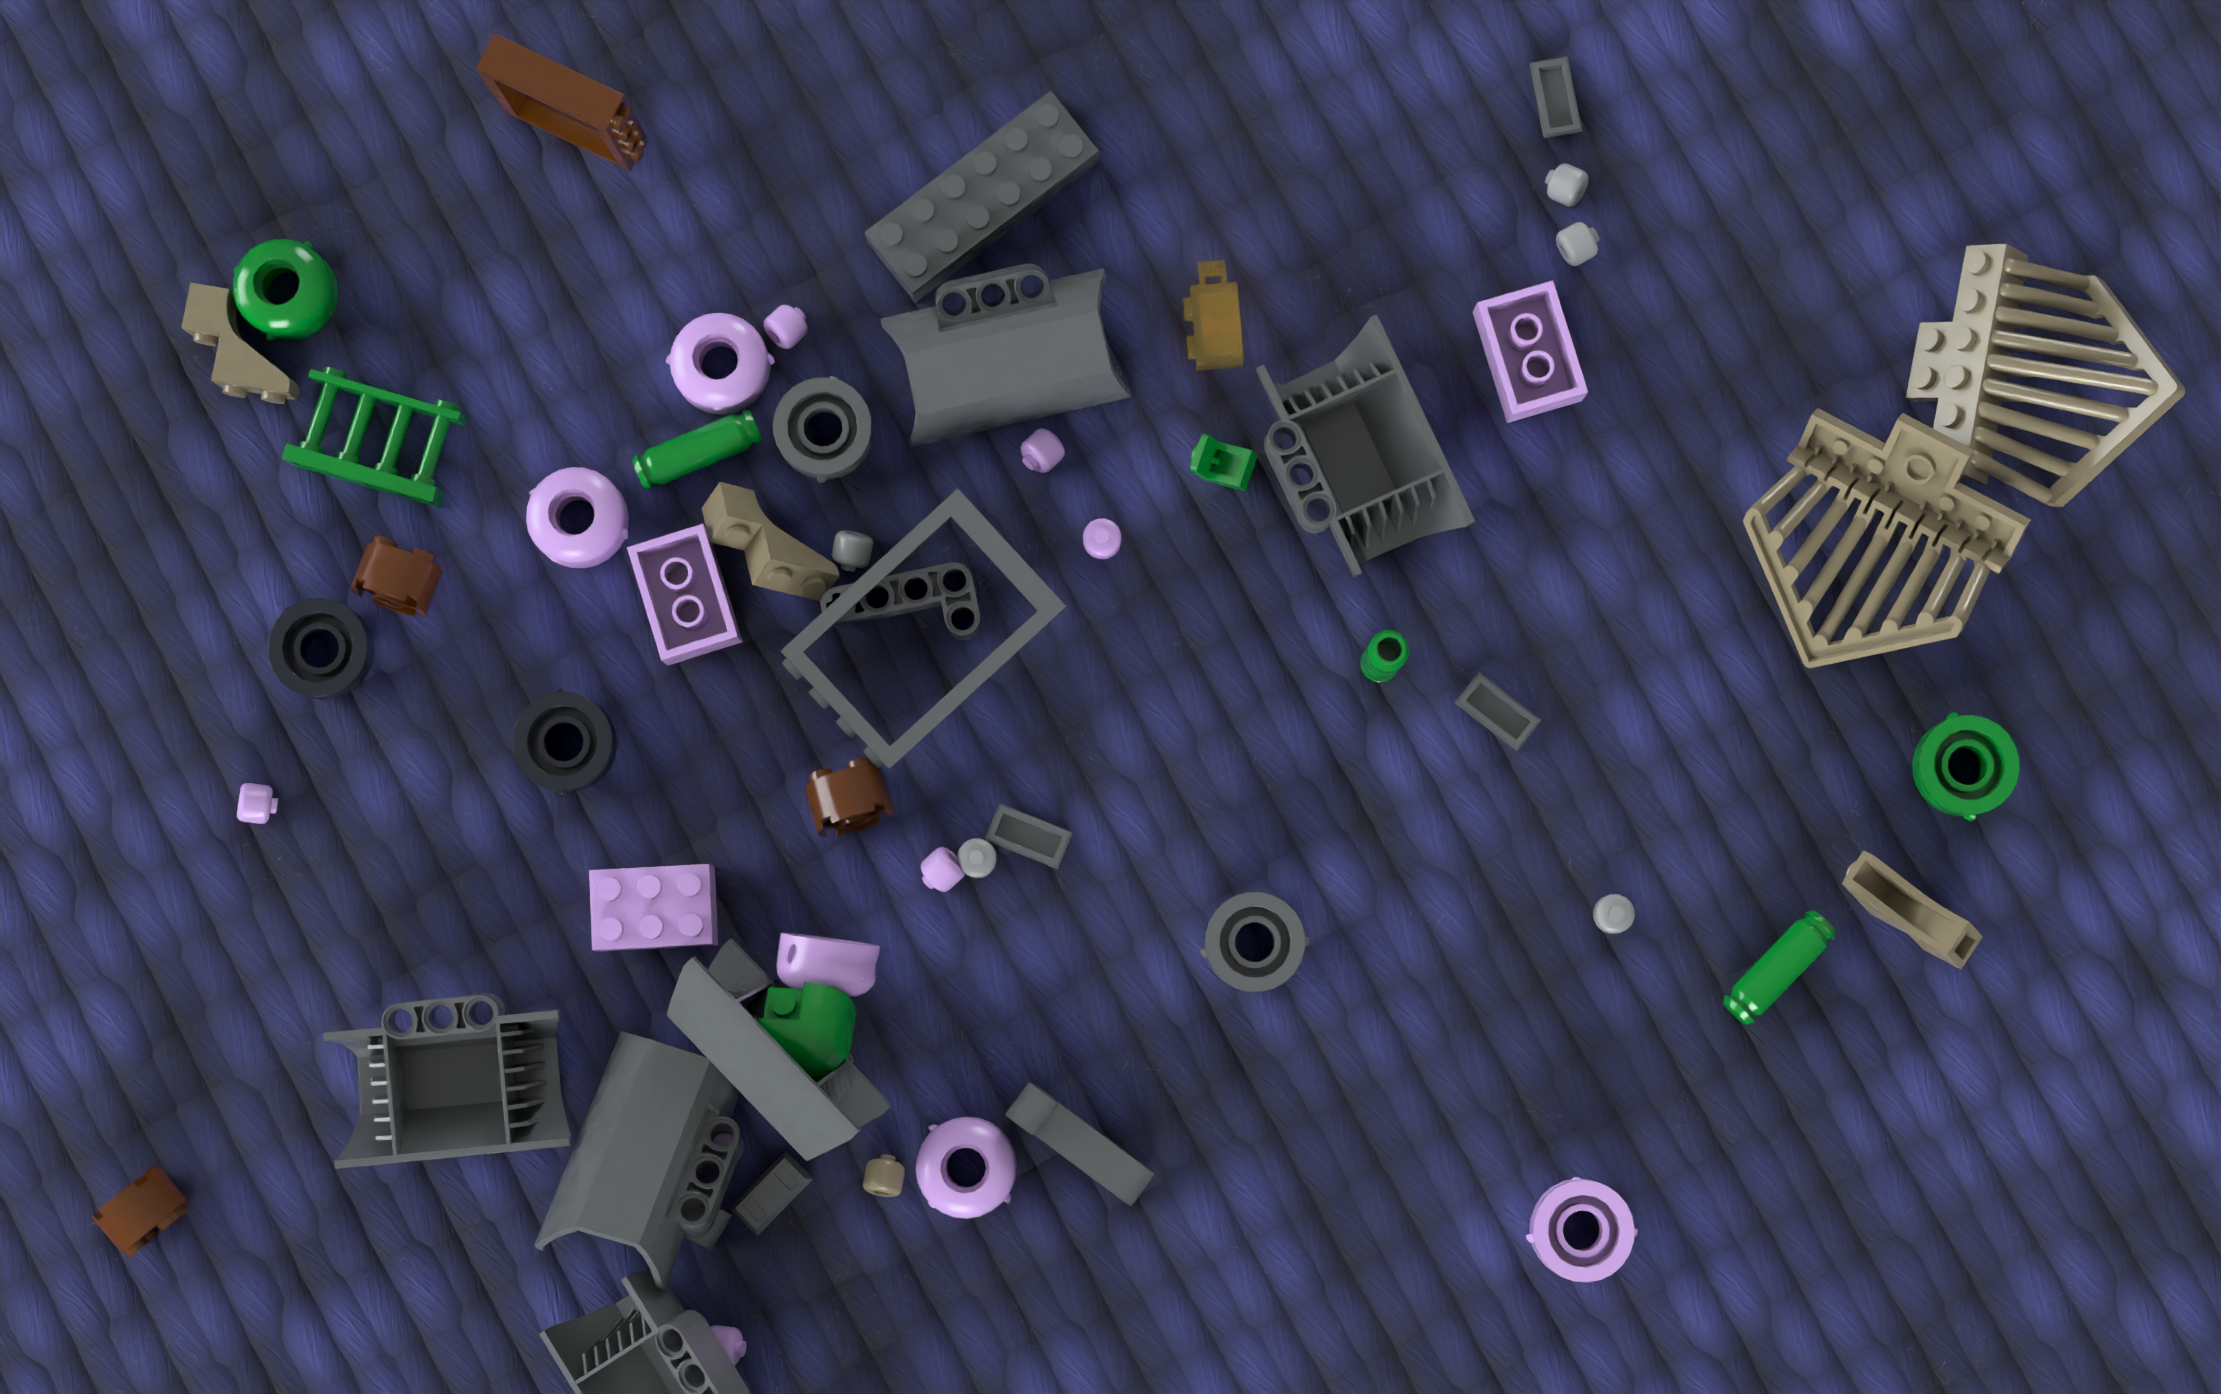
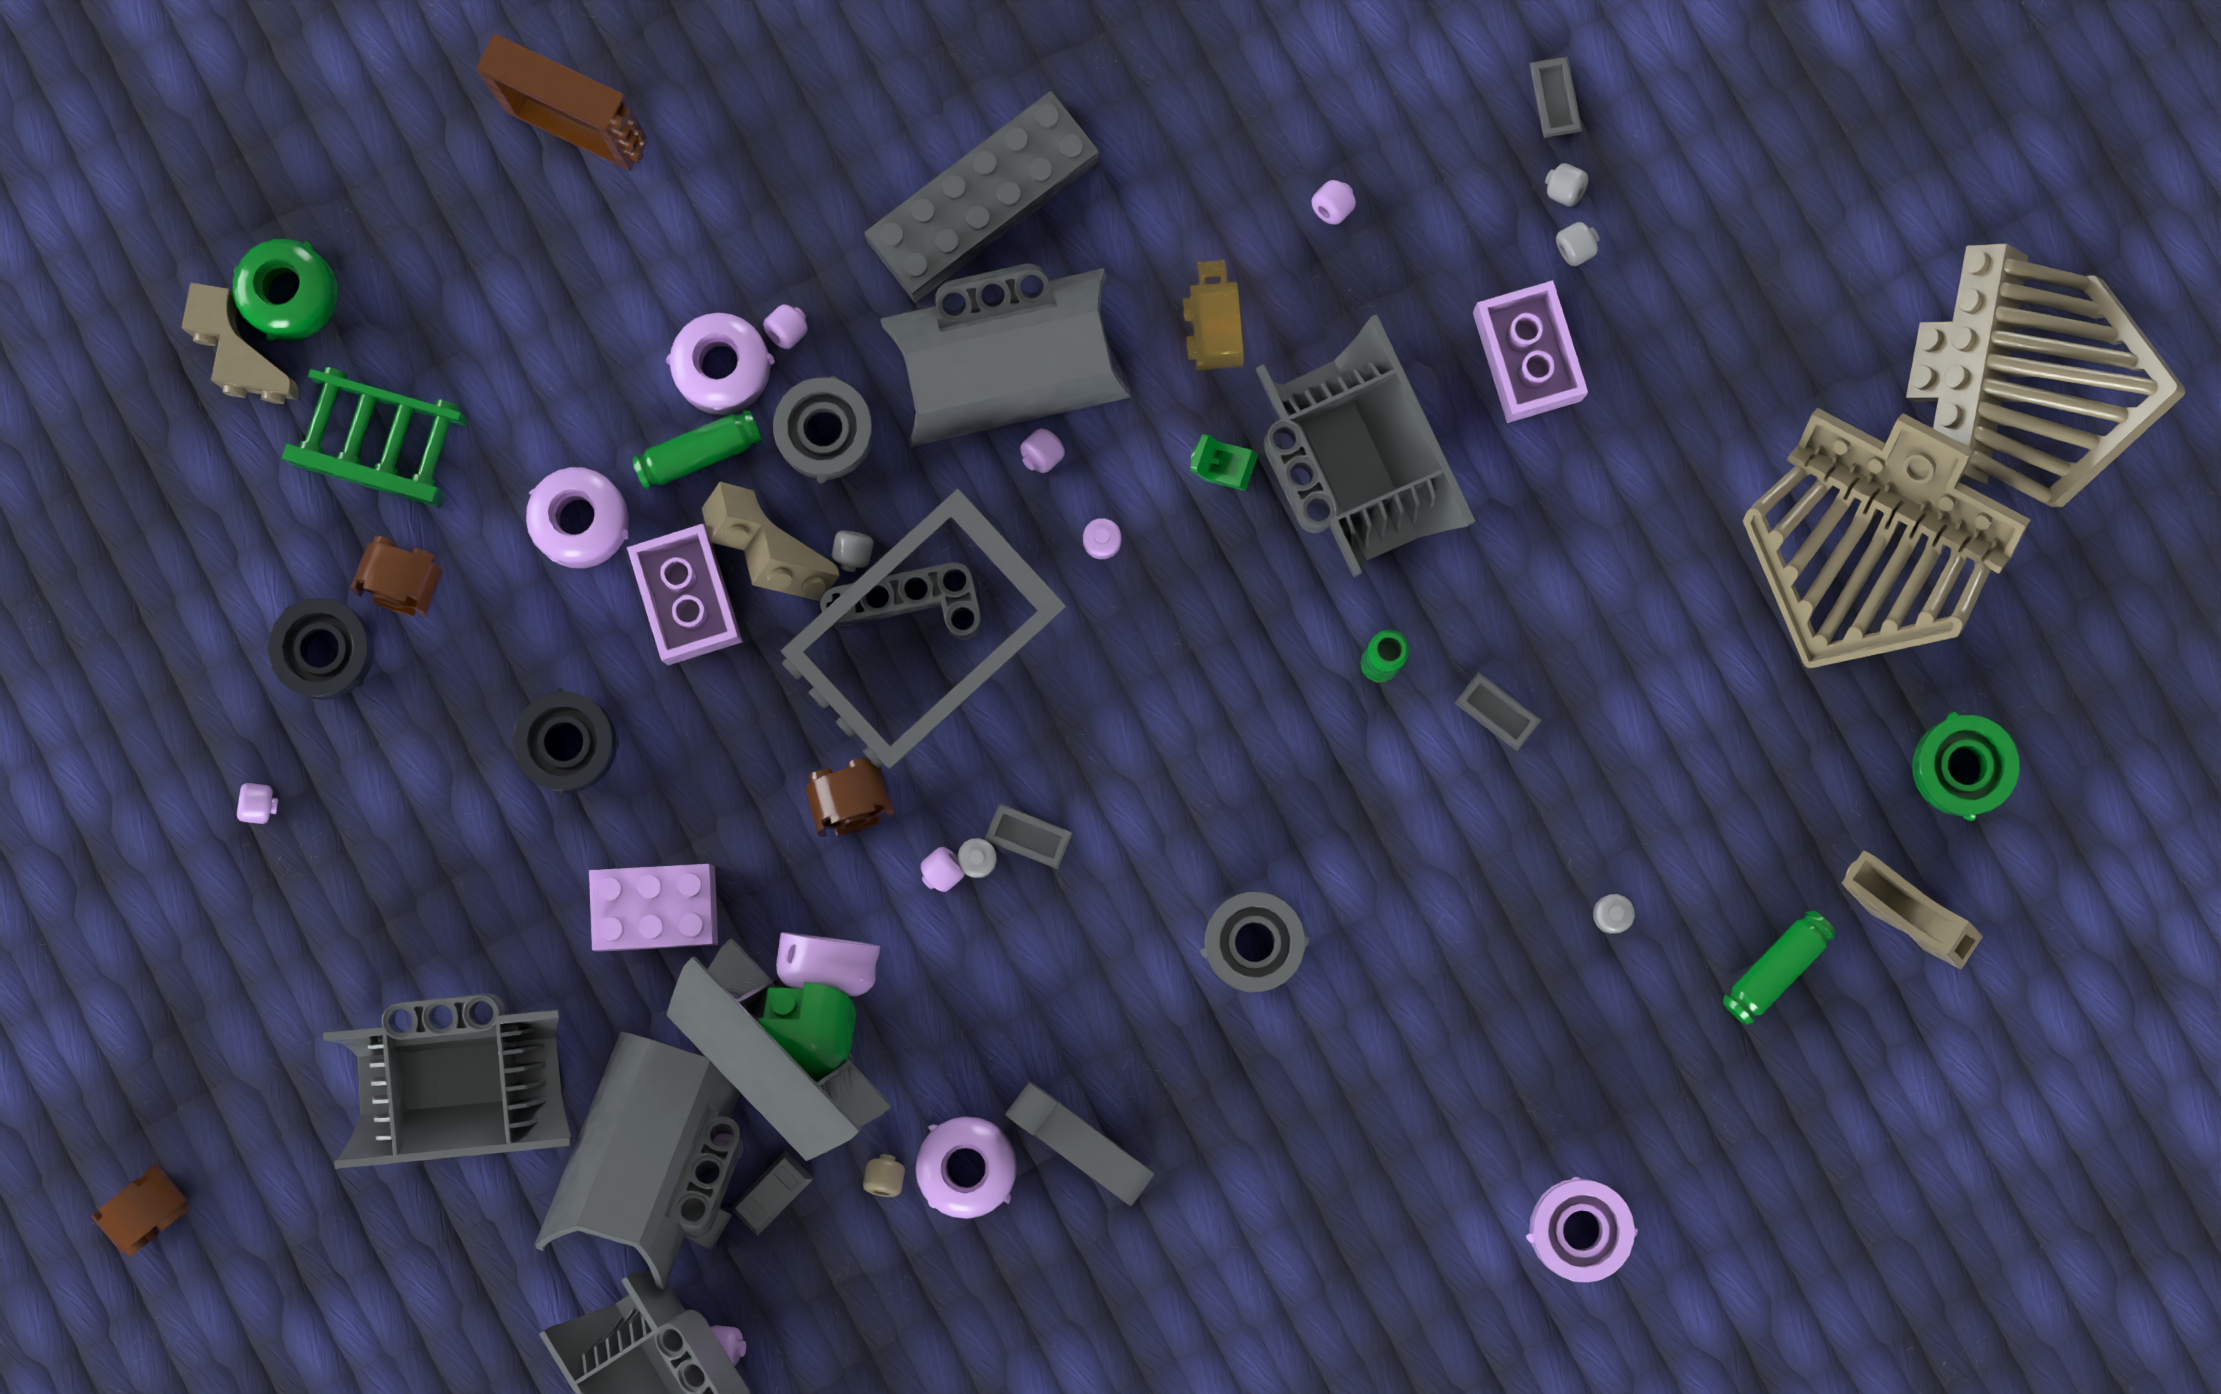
(1333, 202): none -> lavender piece

